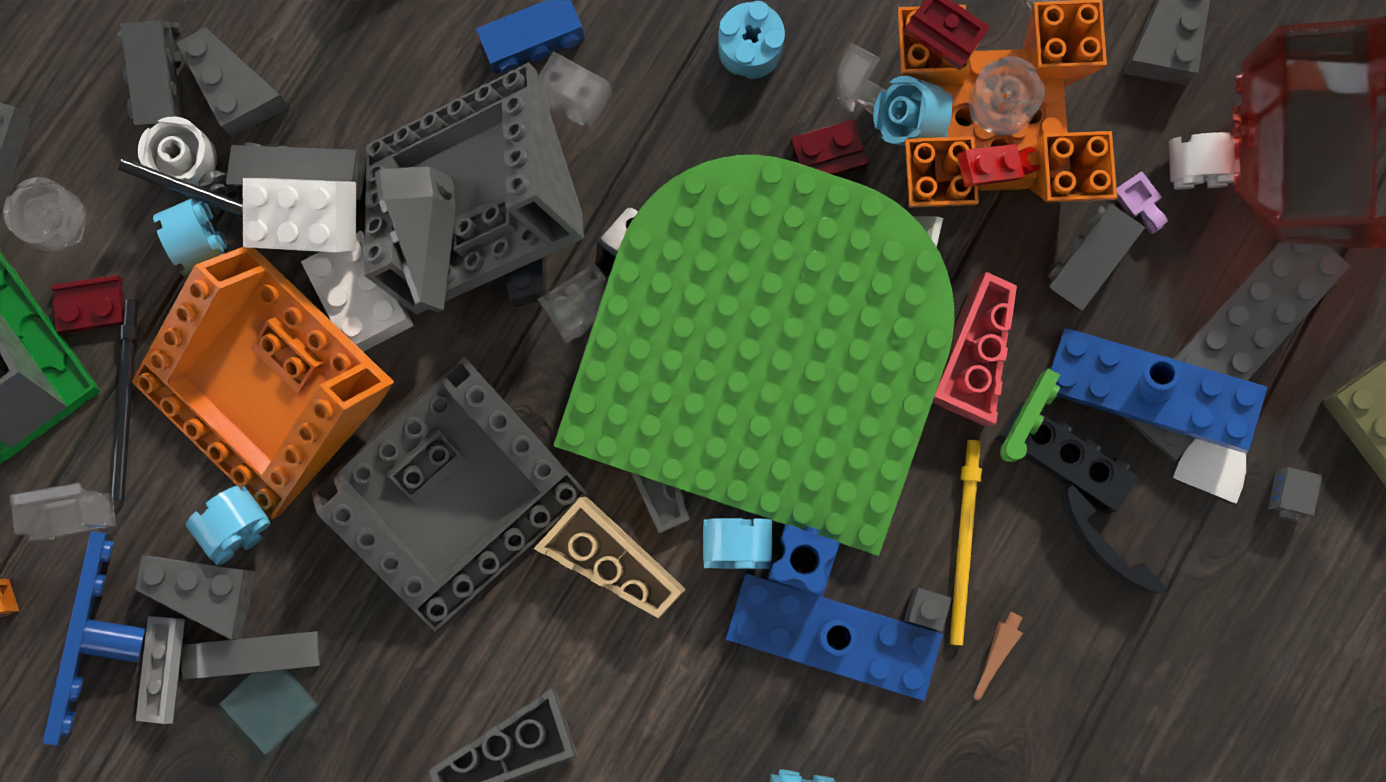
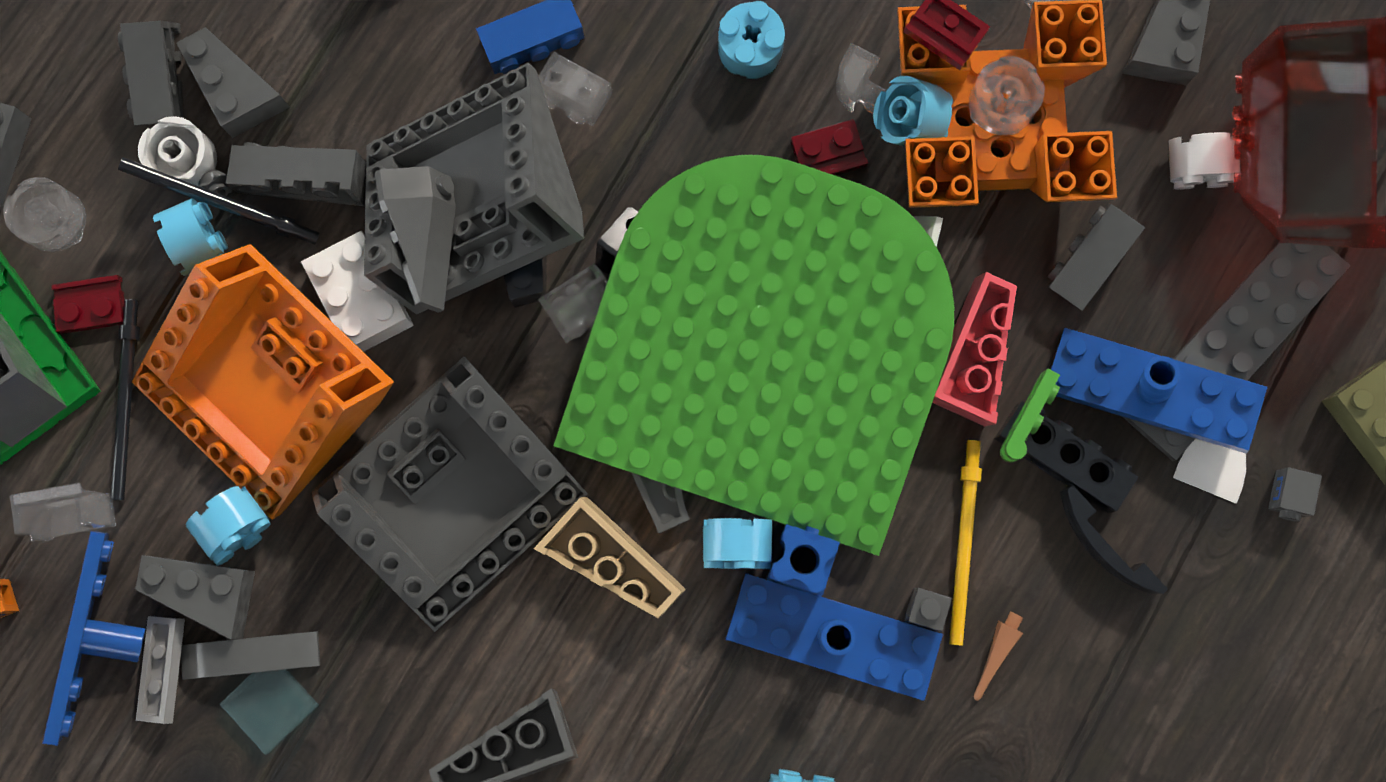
(299, 214): white brick -> none
(995, 164): red plate -> none
(1139, 197): lavender plate -> none

